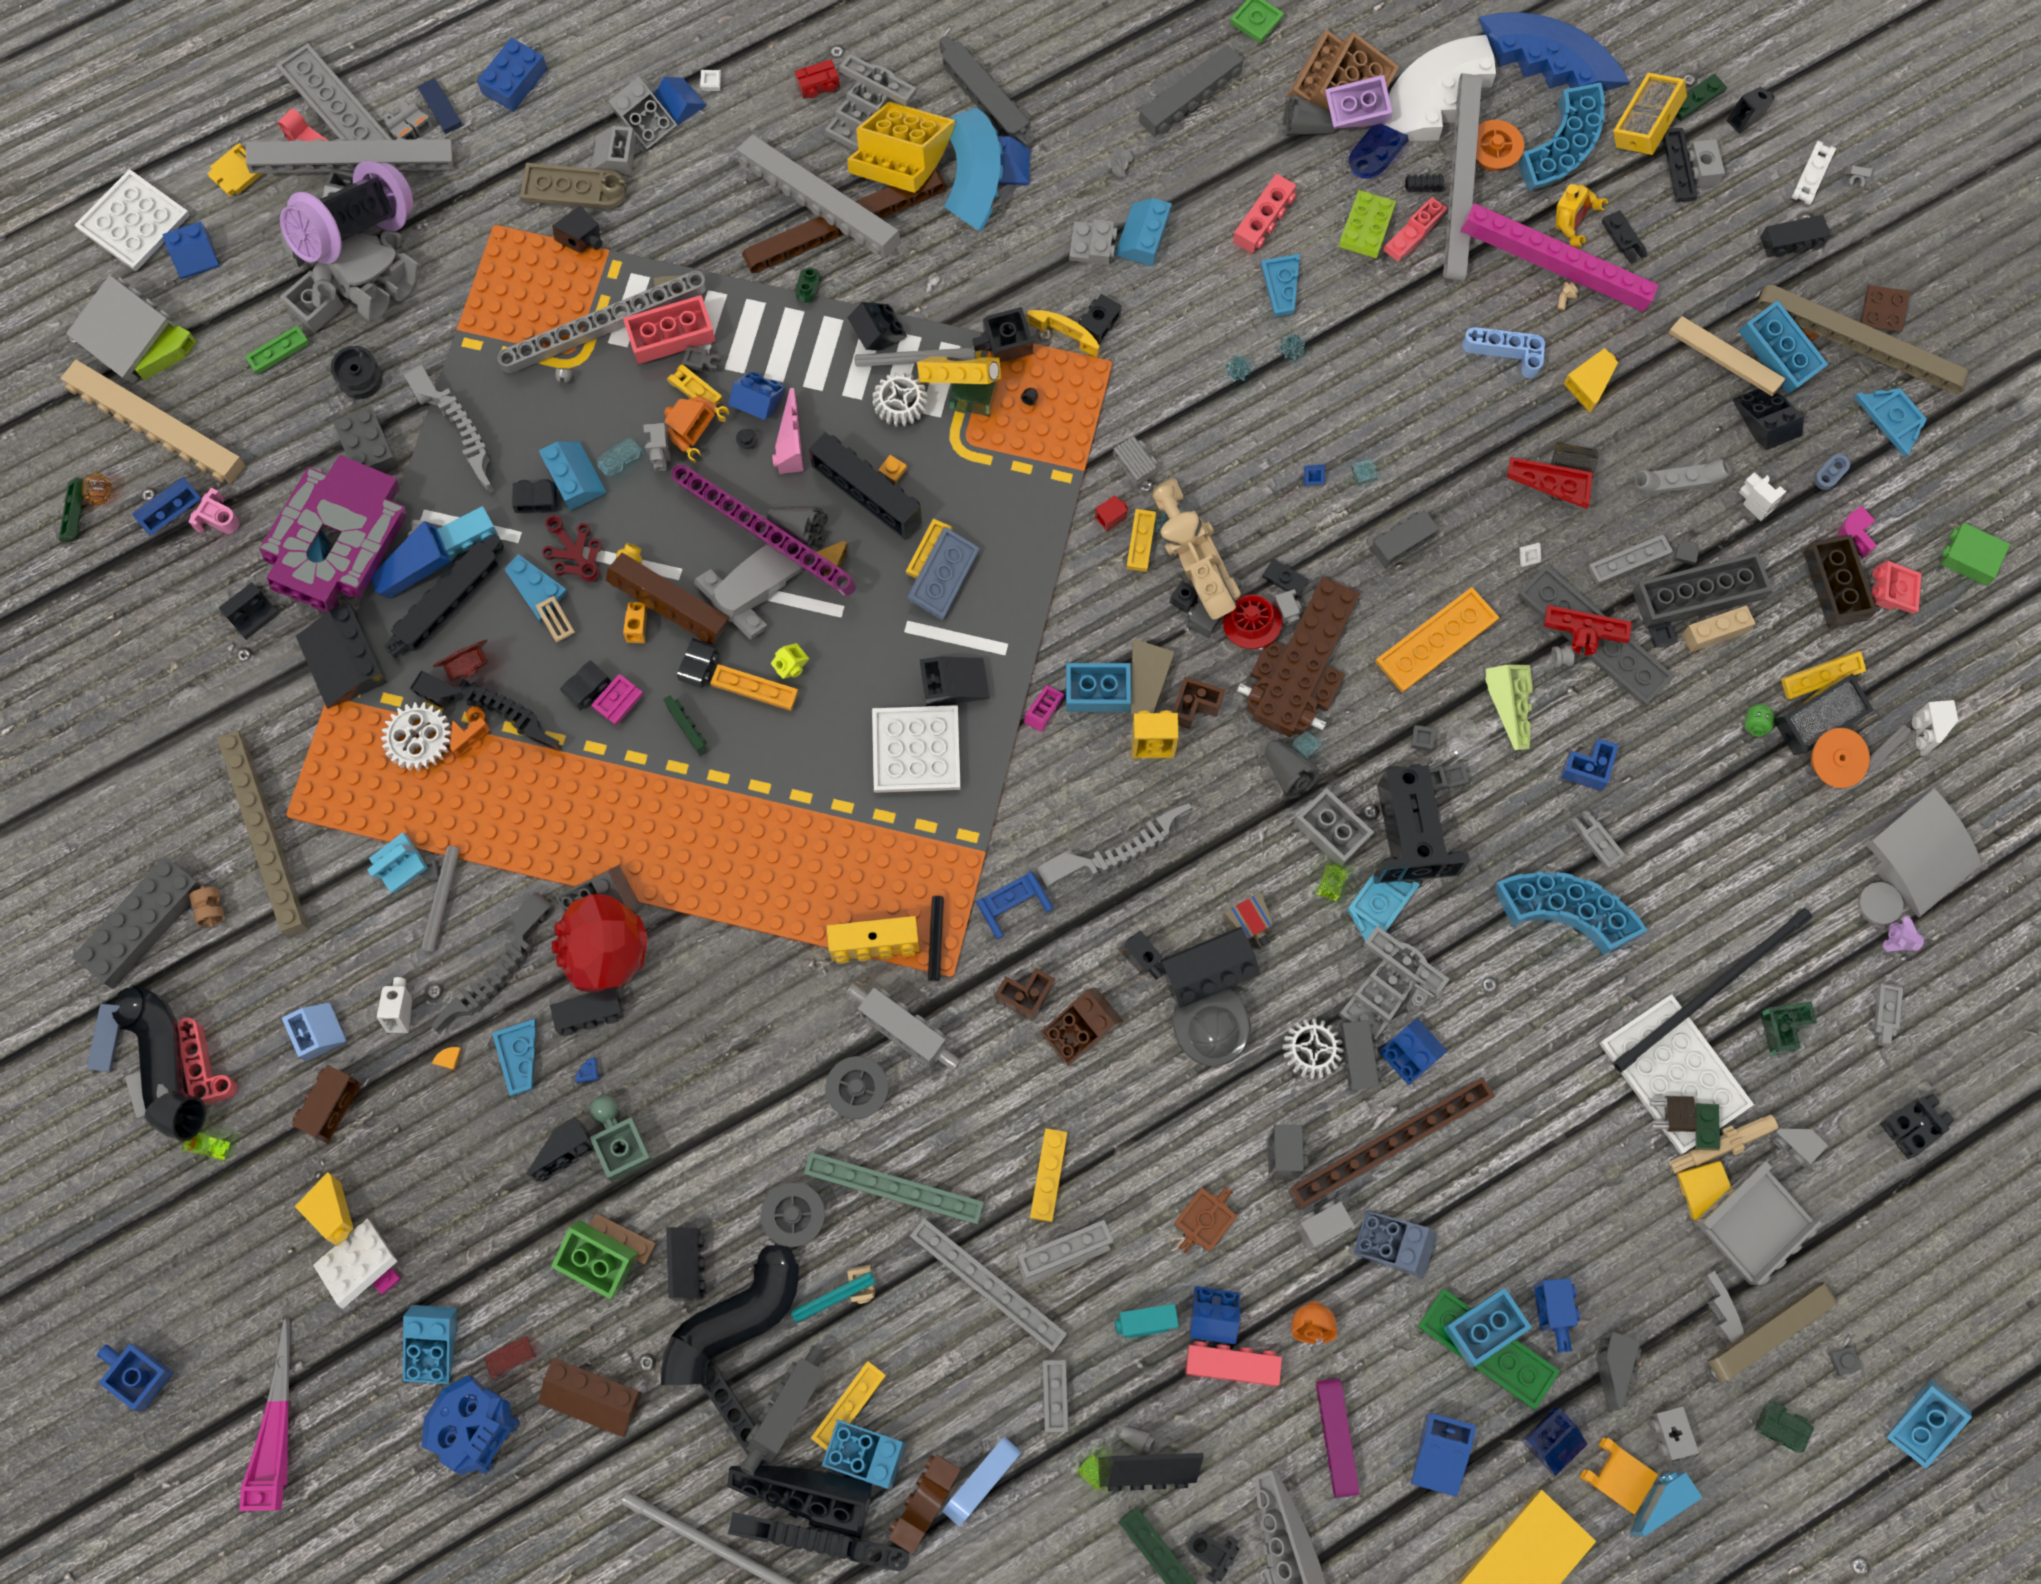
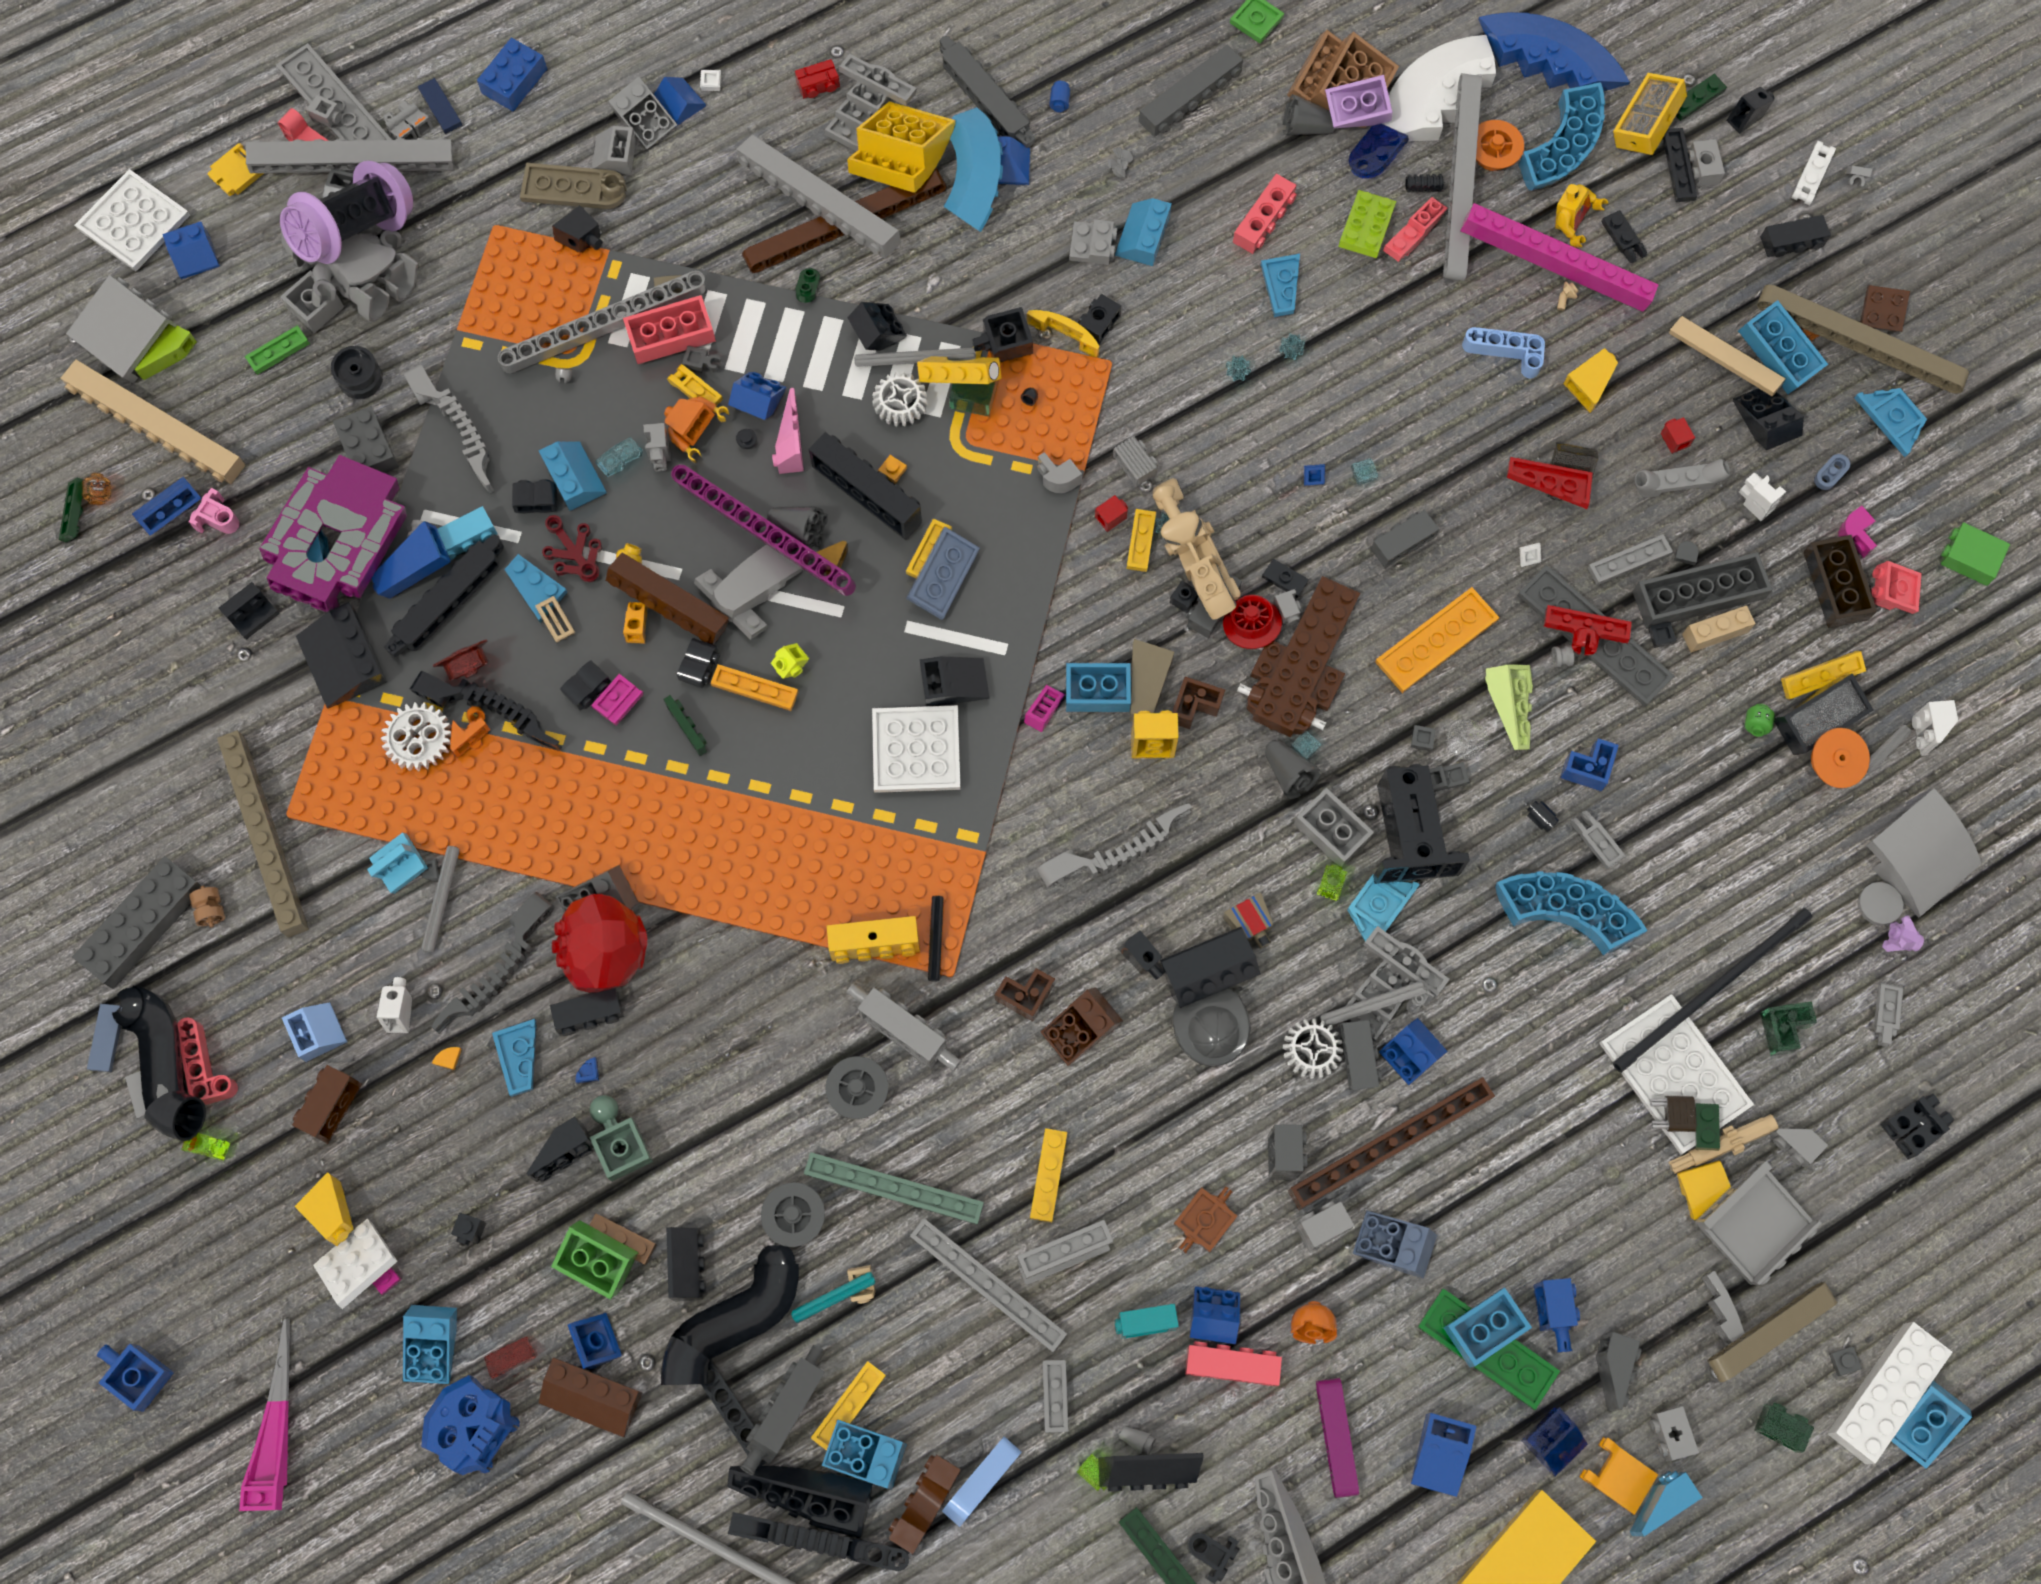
(324, 111): none -> light grey brick
(468, 1229): none -> black brick
(594, 1341): none -> blue slope
(1010, 897): blue plate -> none
(1059, 96): none -> blue brick
(1060, 478): none -> light grey brick
(1374, 1003): none -> light grey axle
(1542, 816): none -> black brick
(1677, 435): none -> red brick
(1889, 1393): none -> white brick

